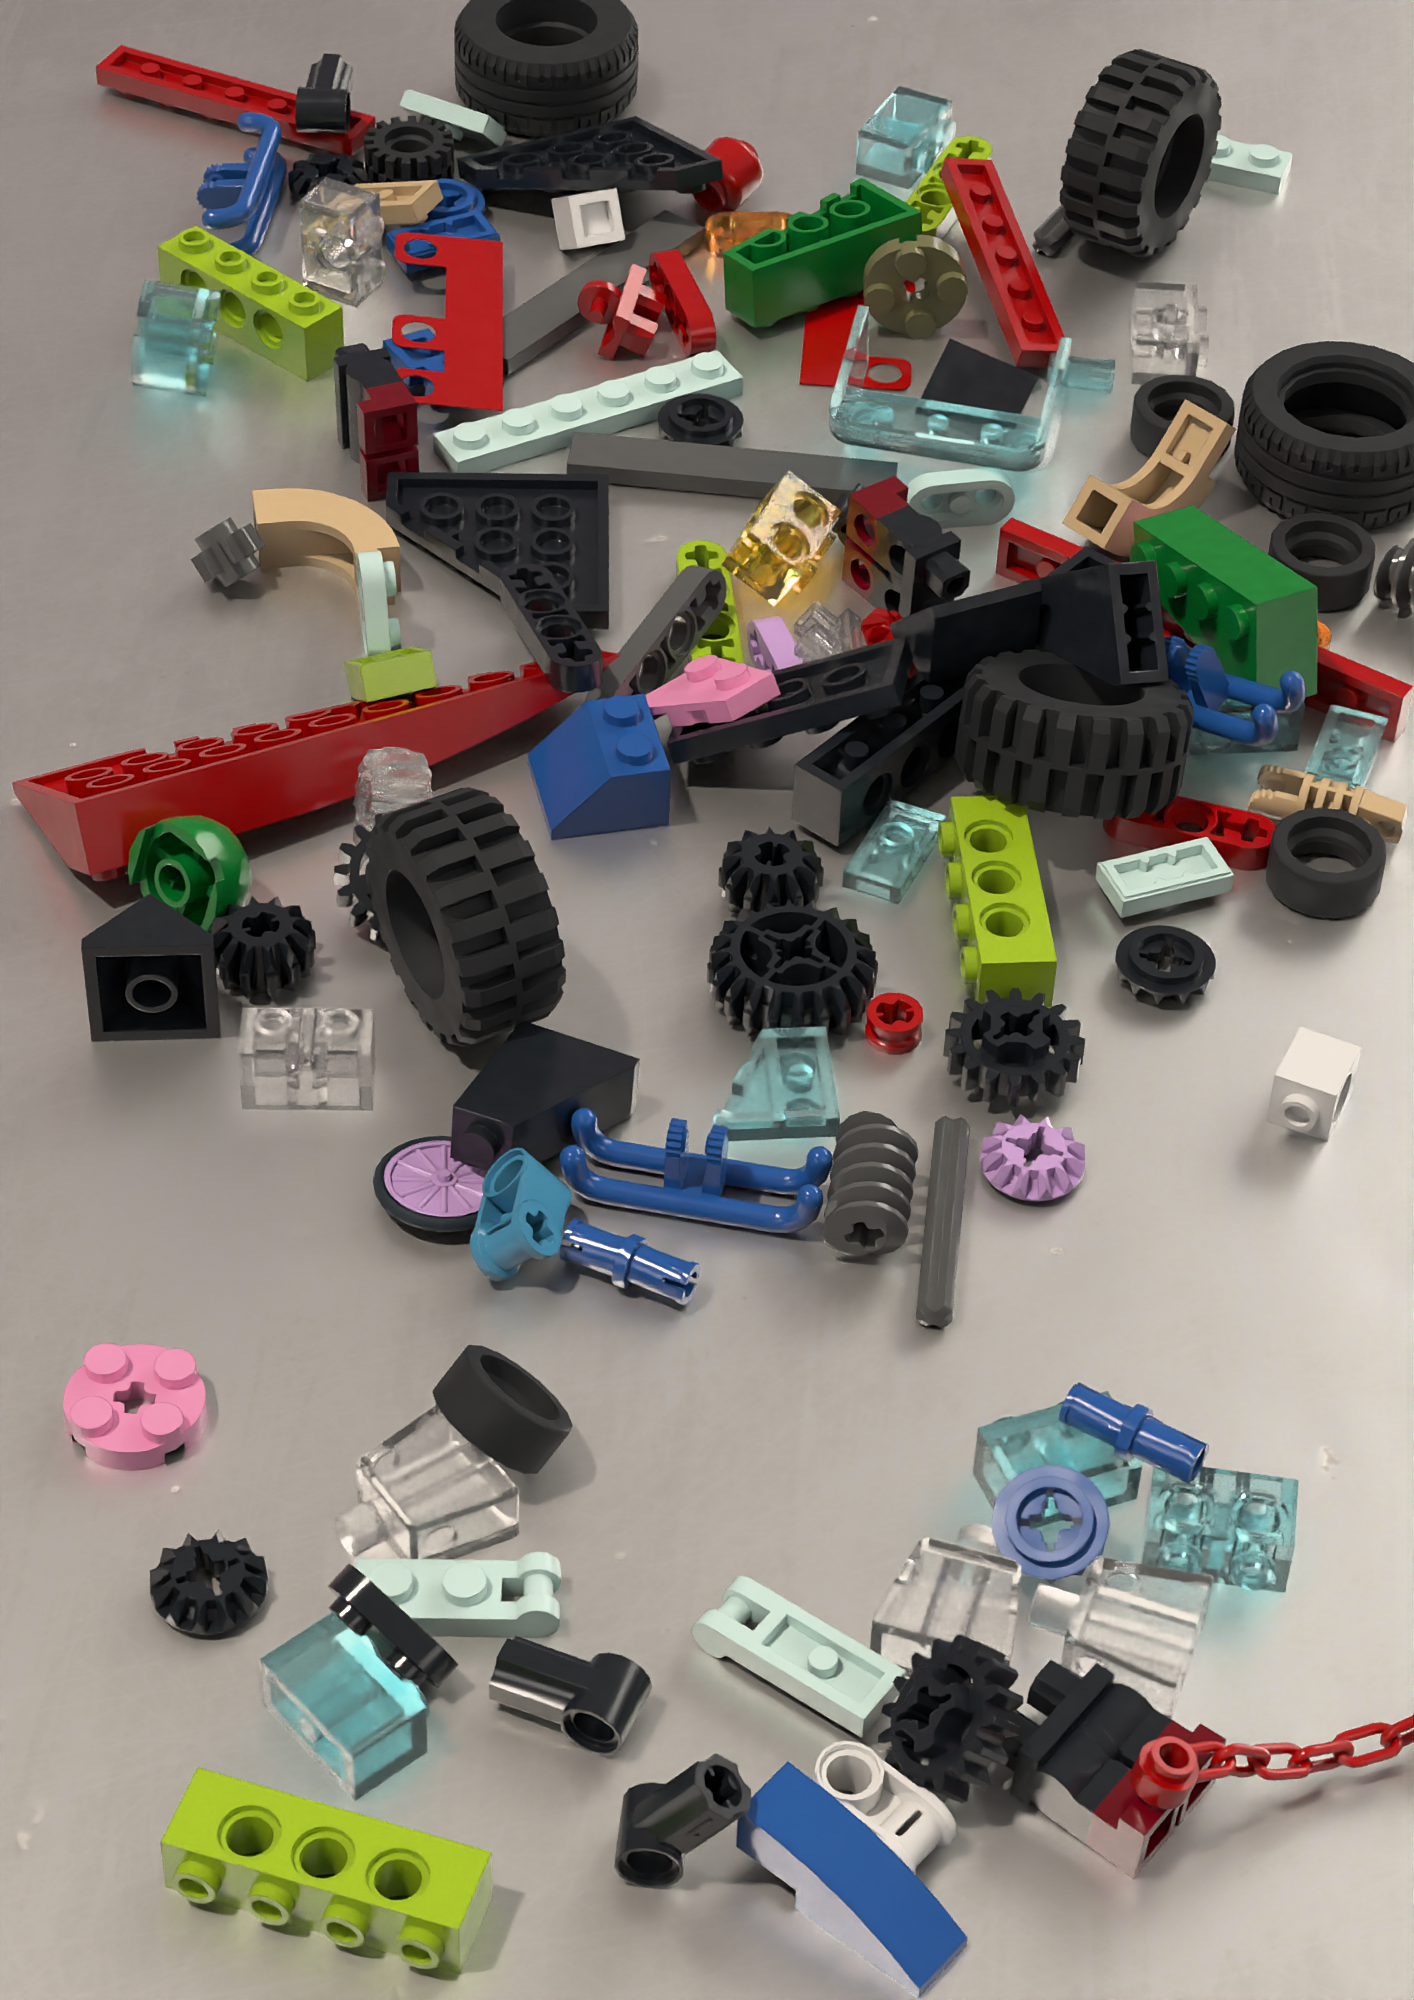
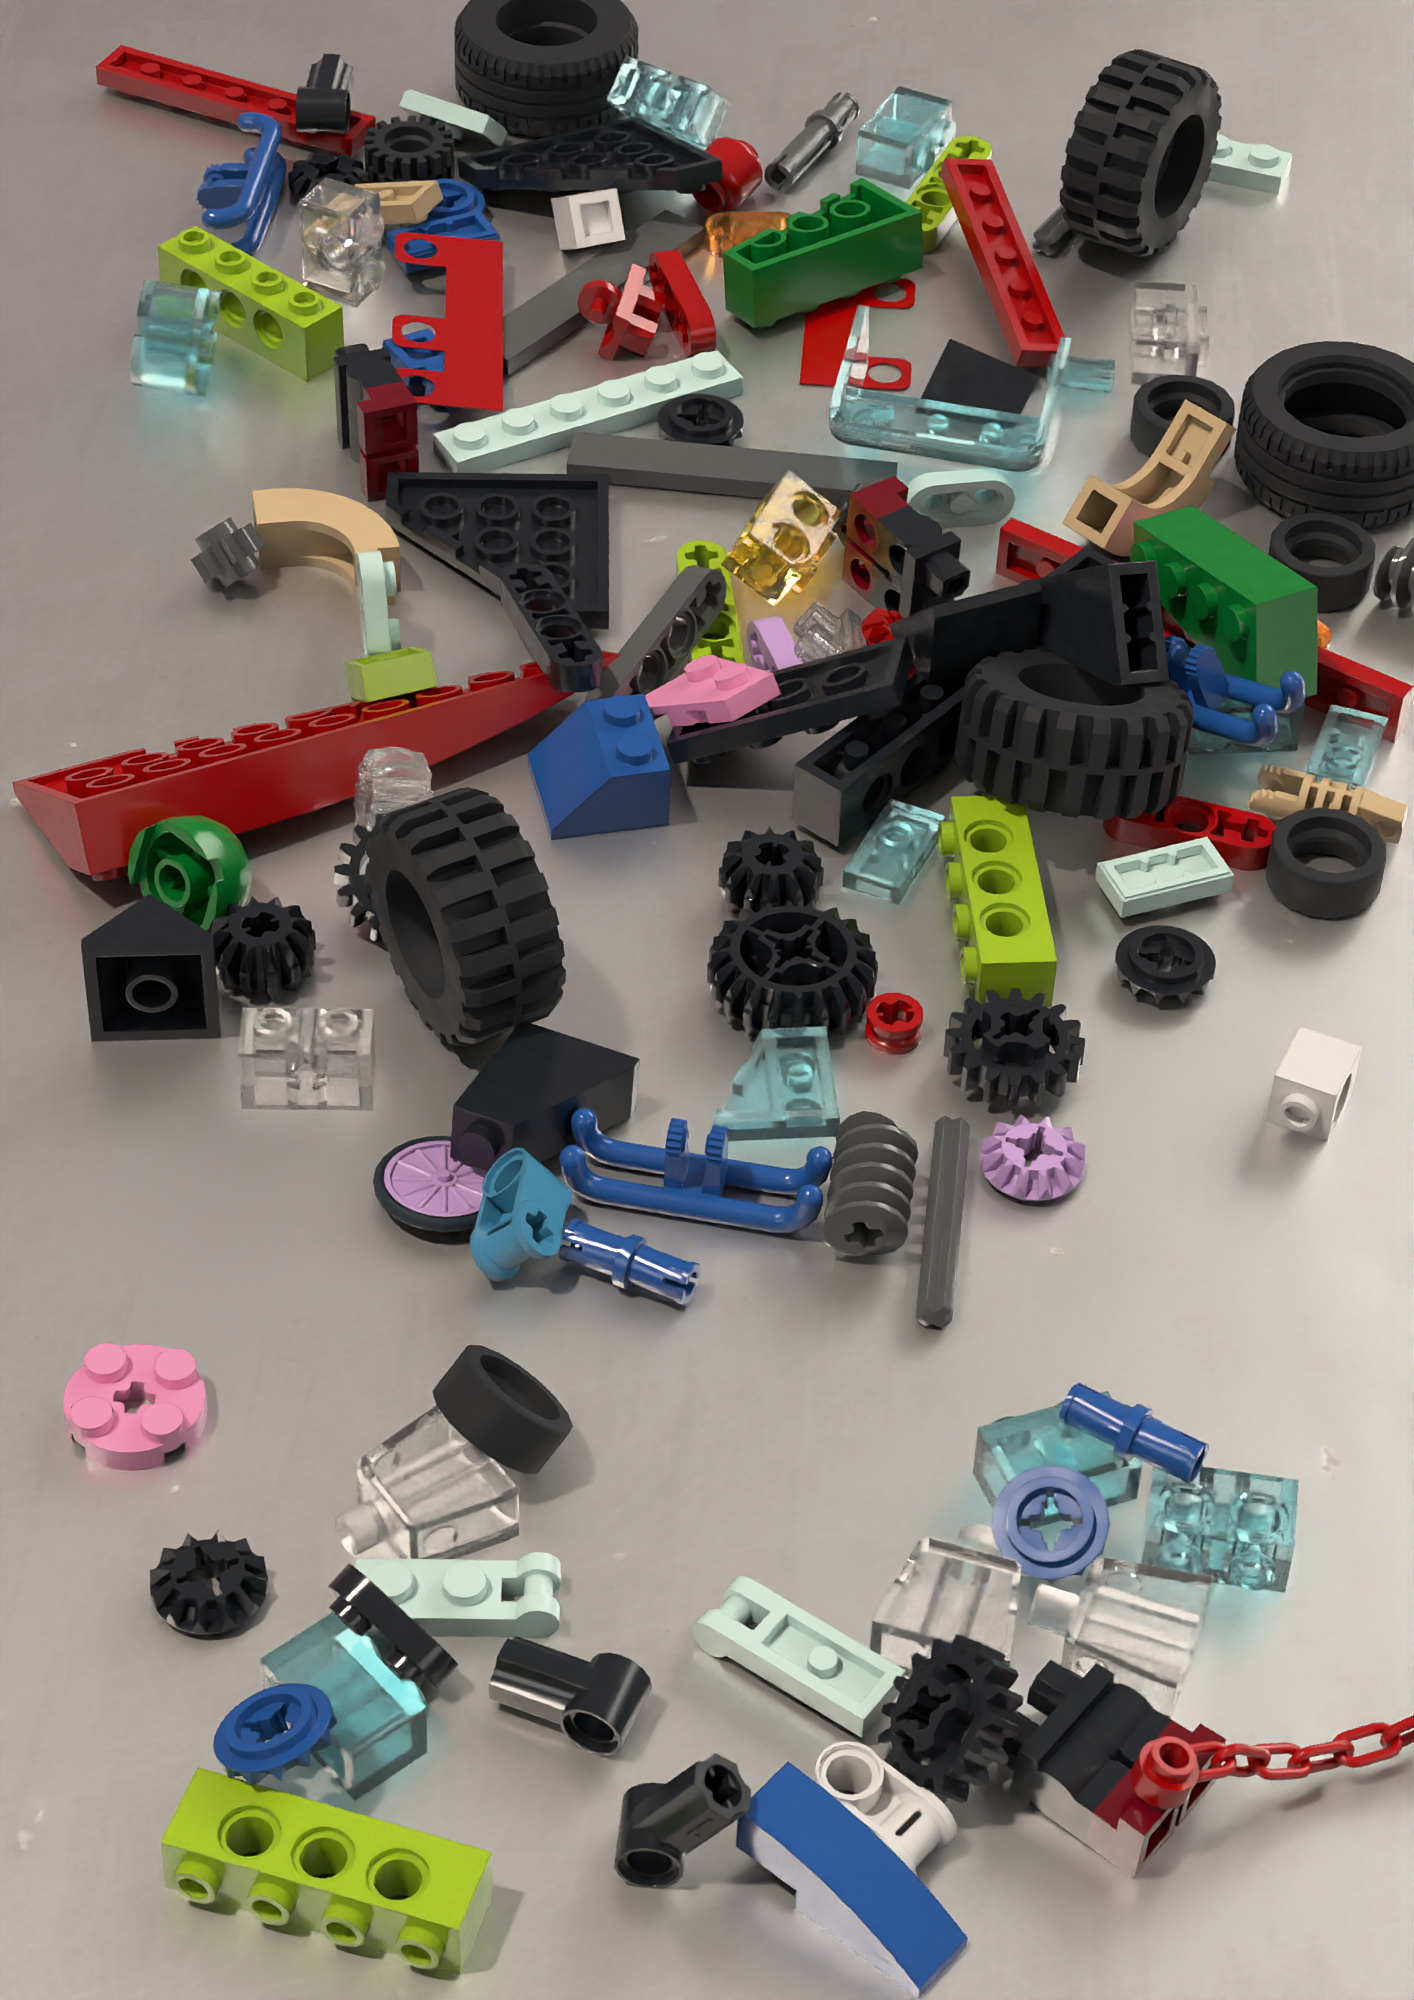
(265, 1716): none -> blue gear
(668, 101): none -> clear light blue brick
(821, 132): none -> dark grey pin
(919, 311): olive plate -> none

